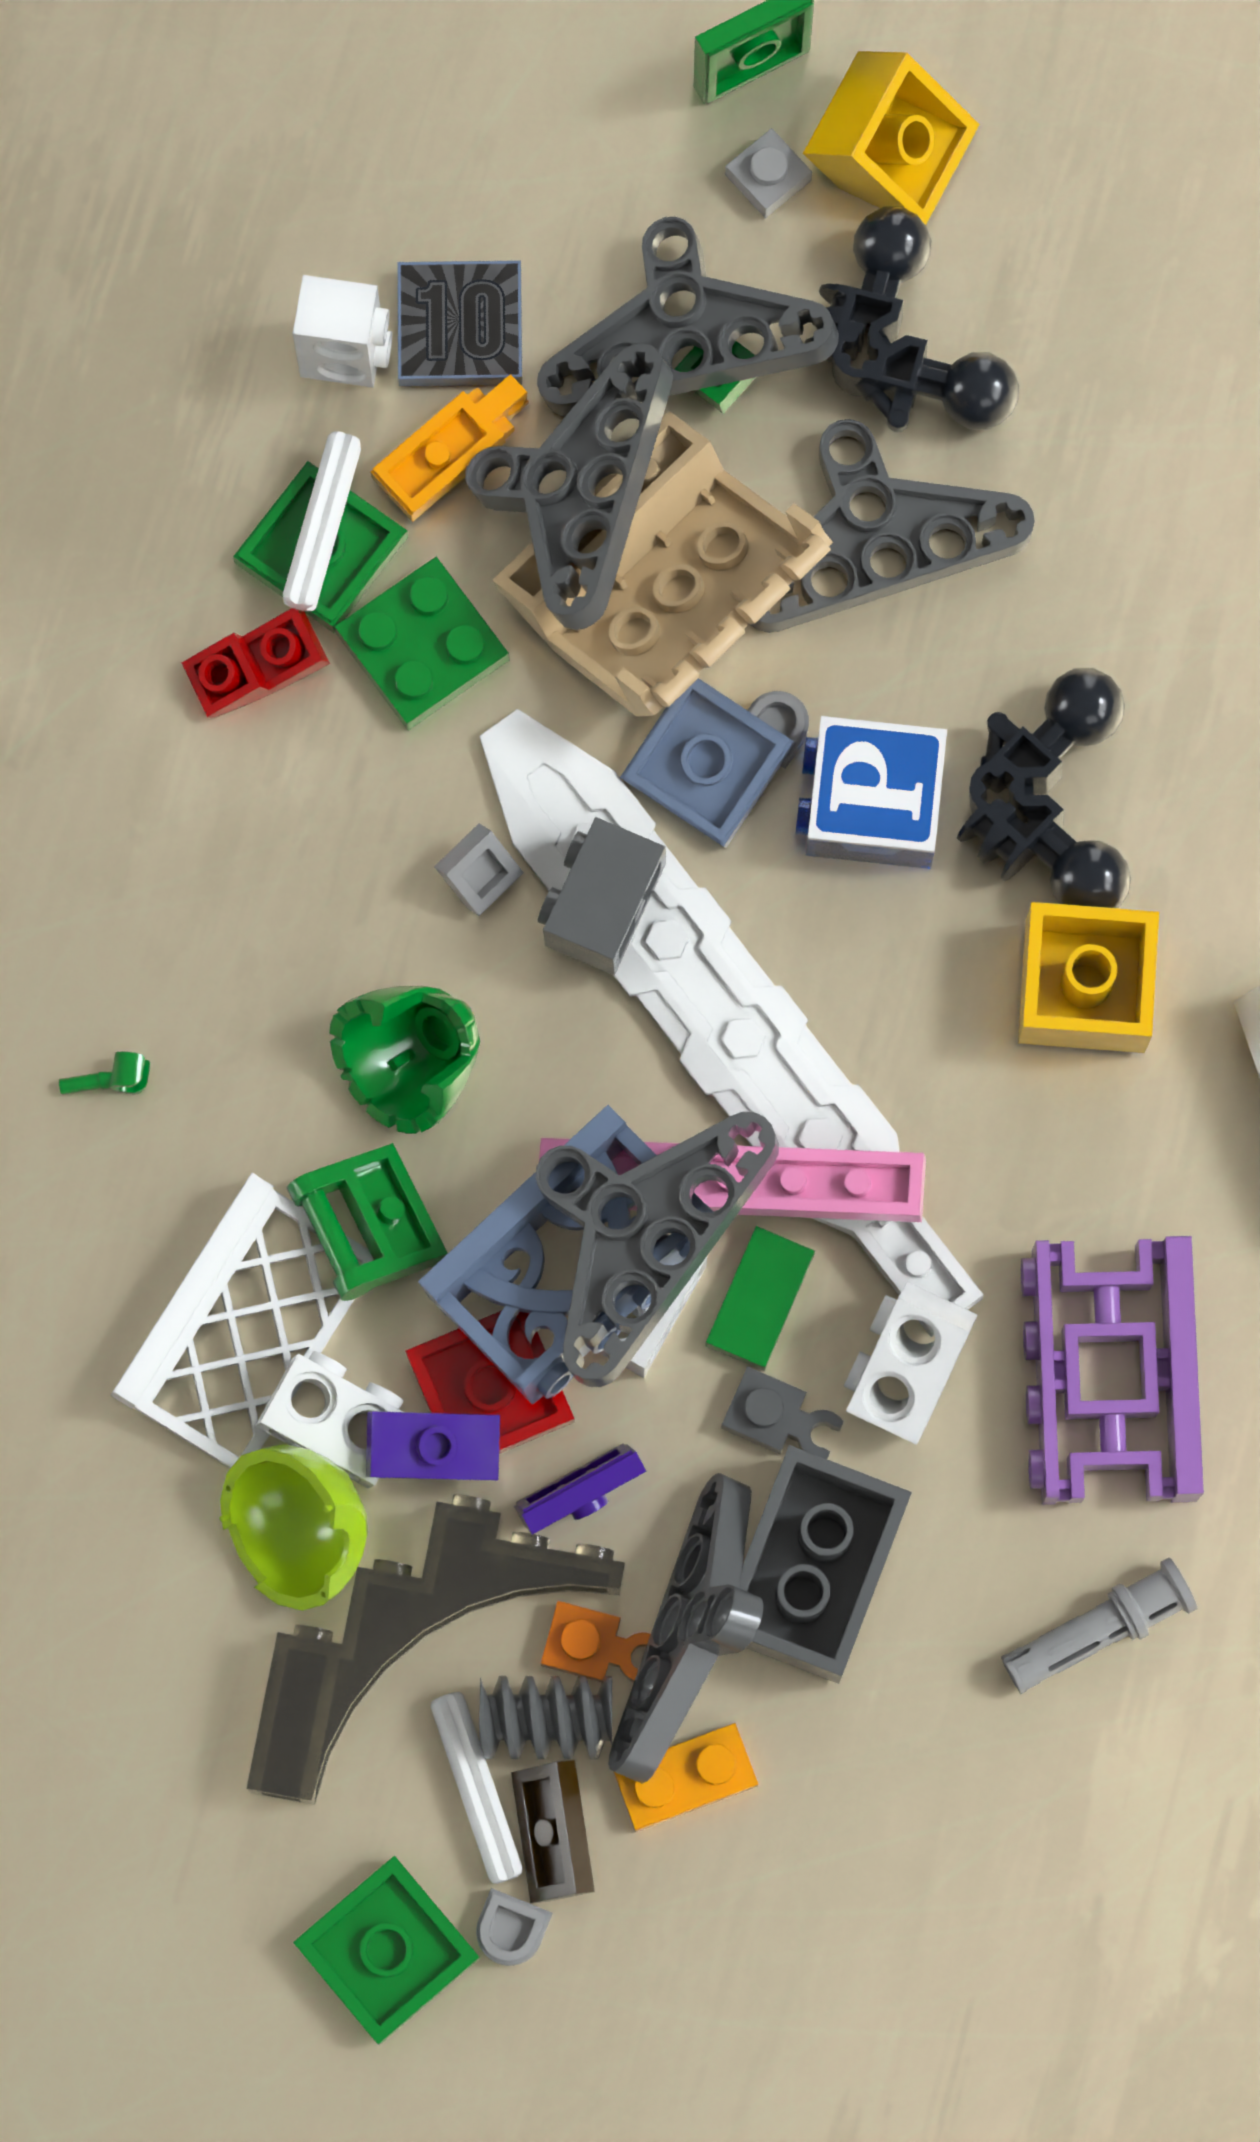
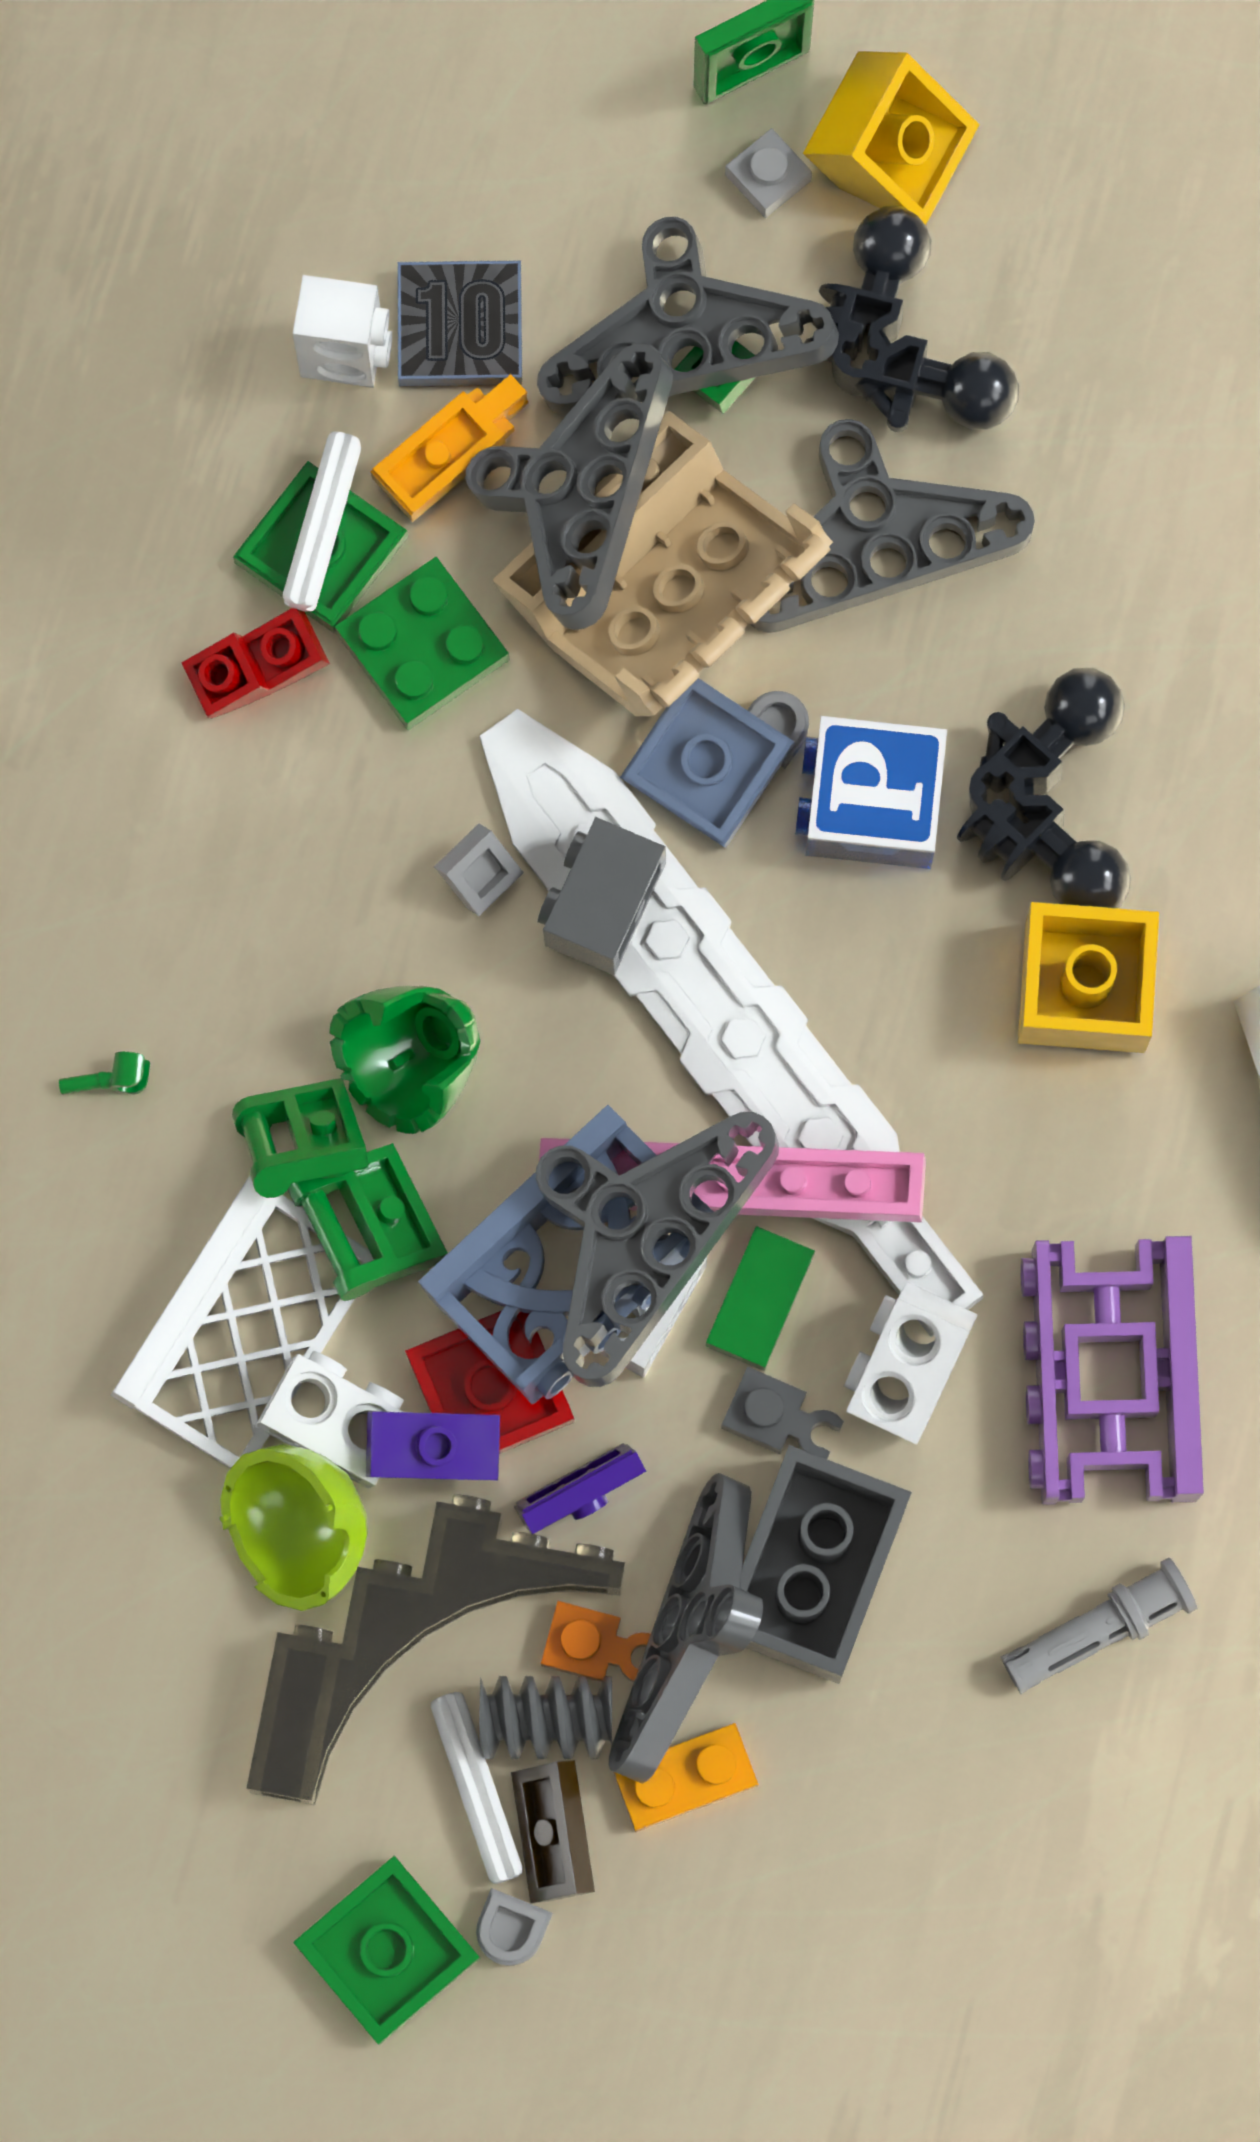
(321, 1129): none -> green plate

